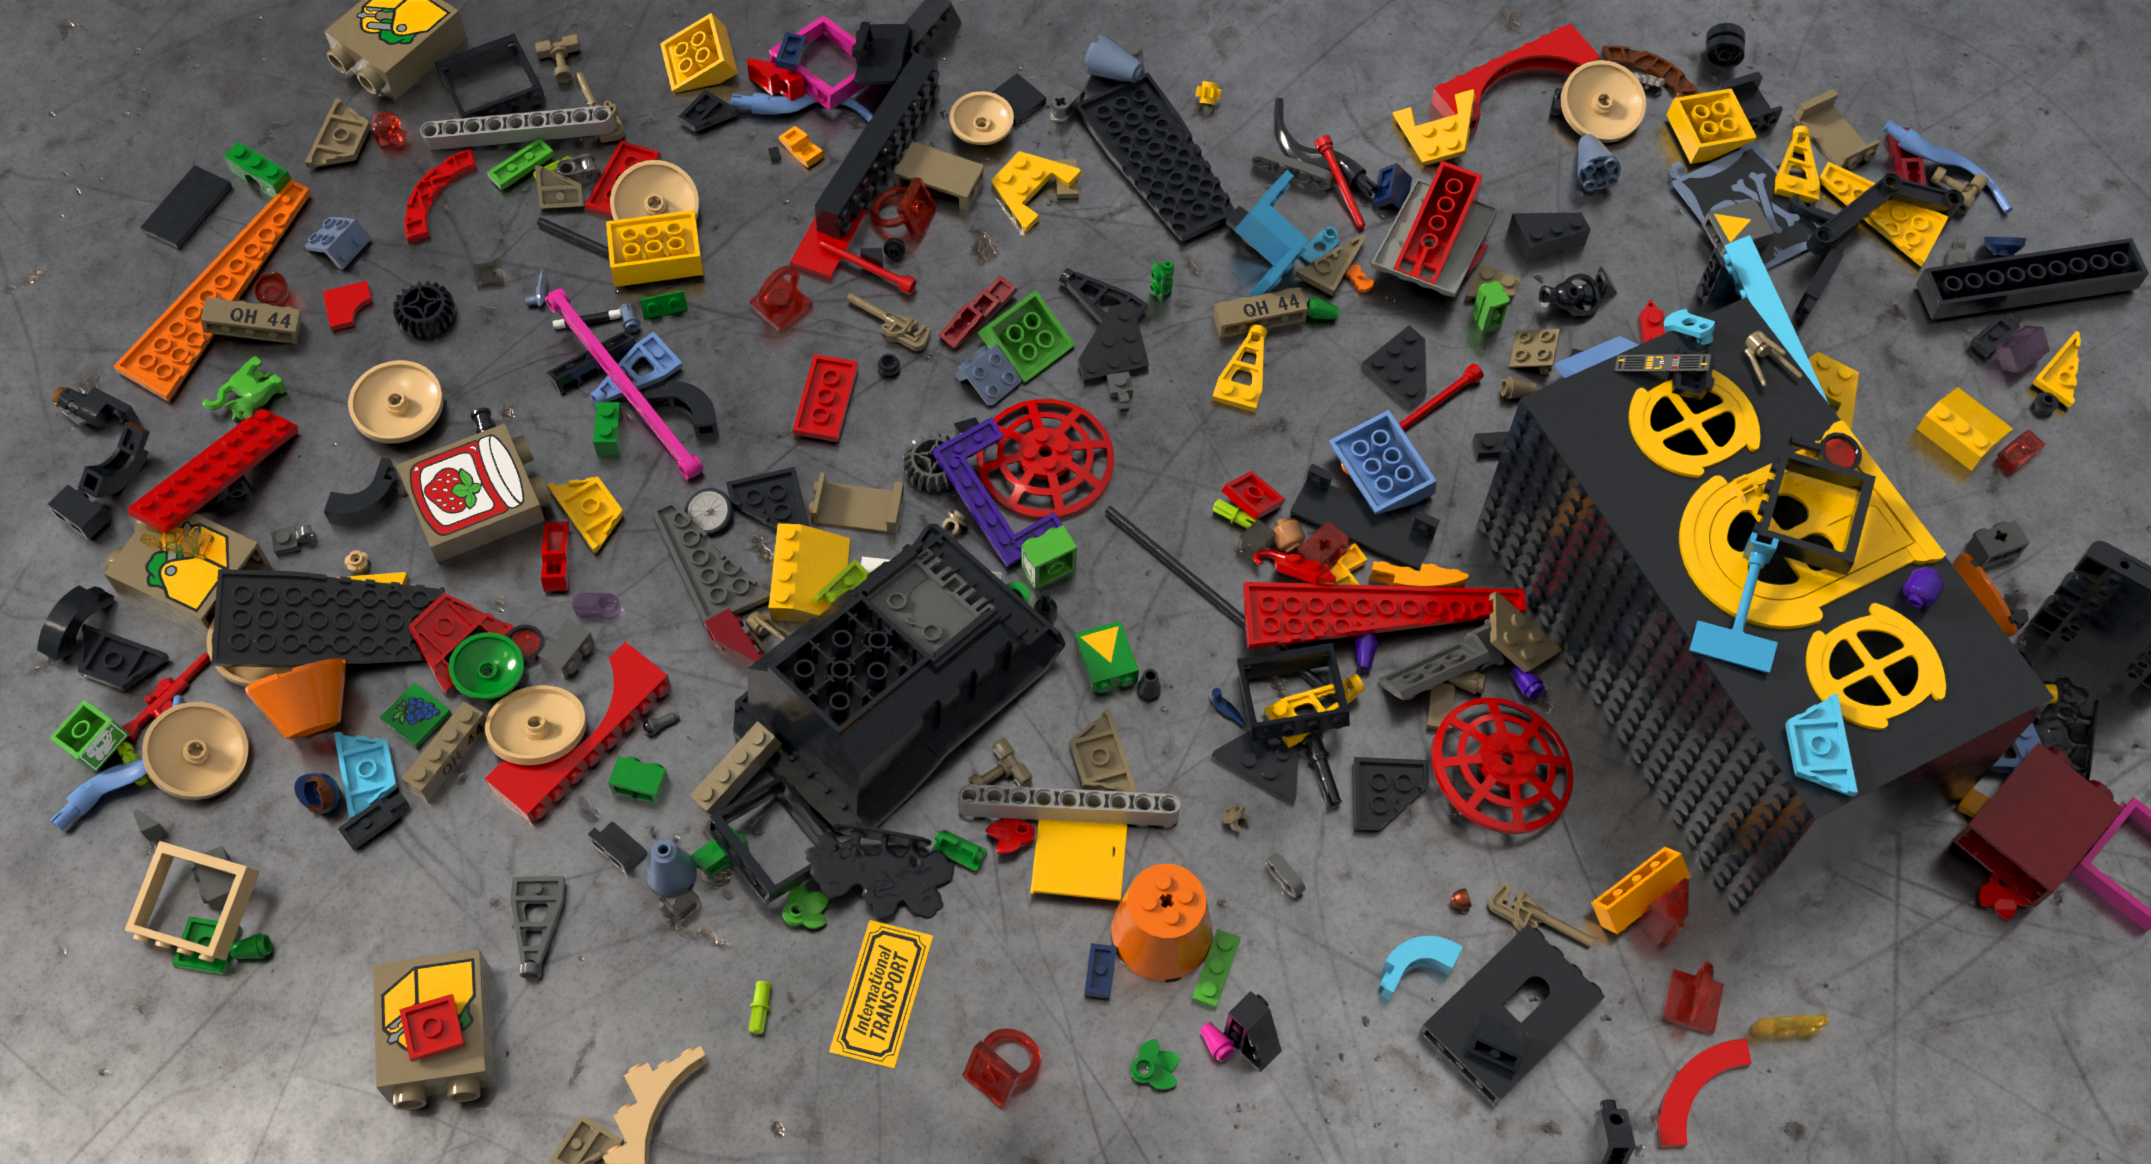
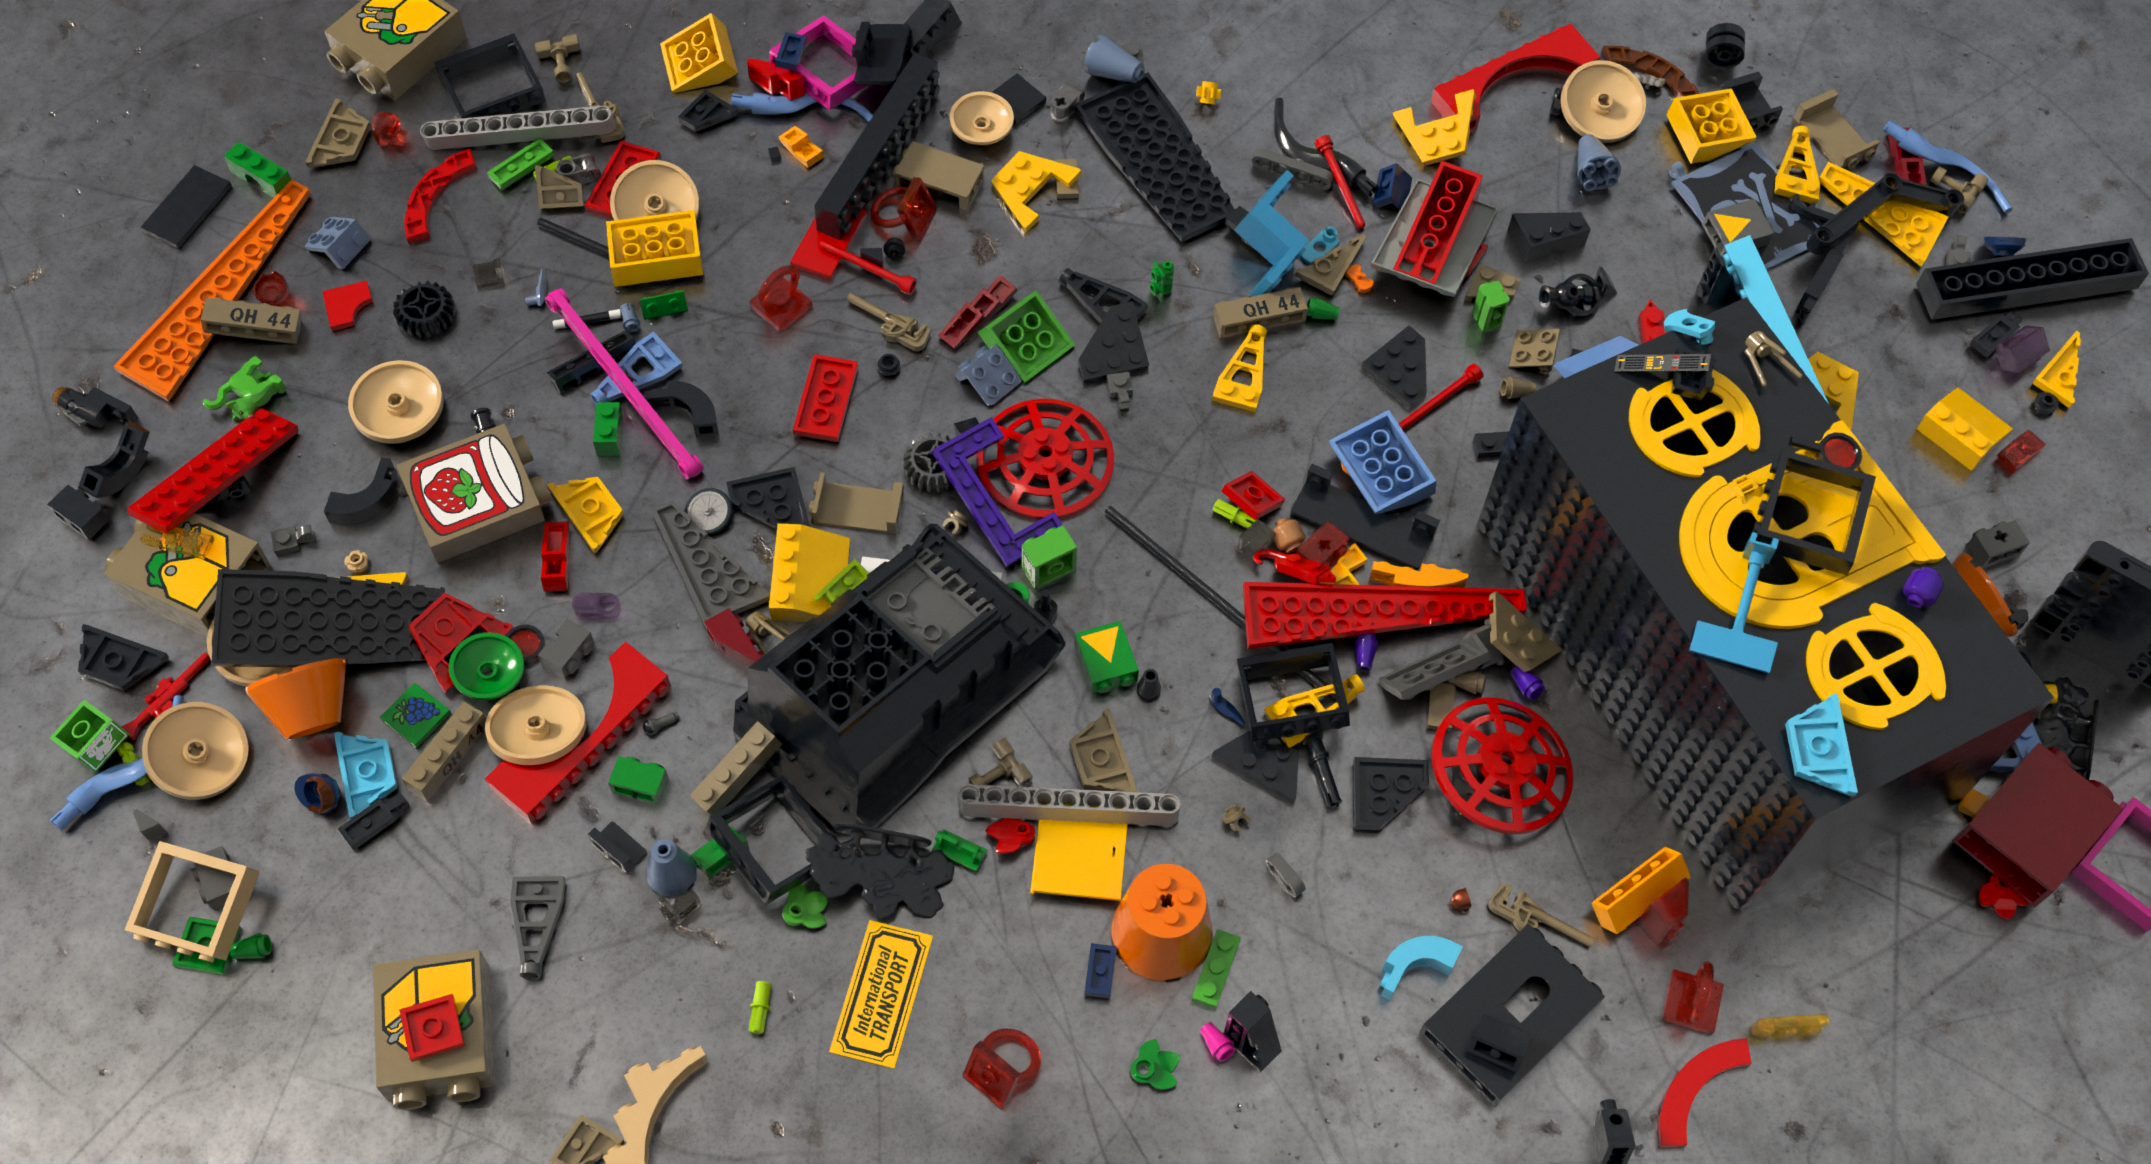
(67, 616): black arch -> none

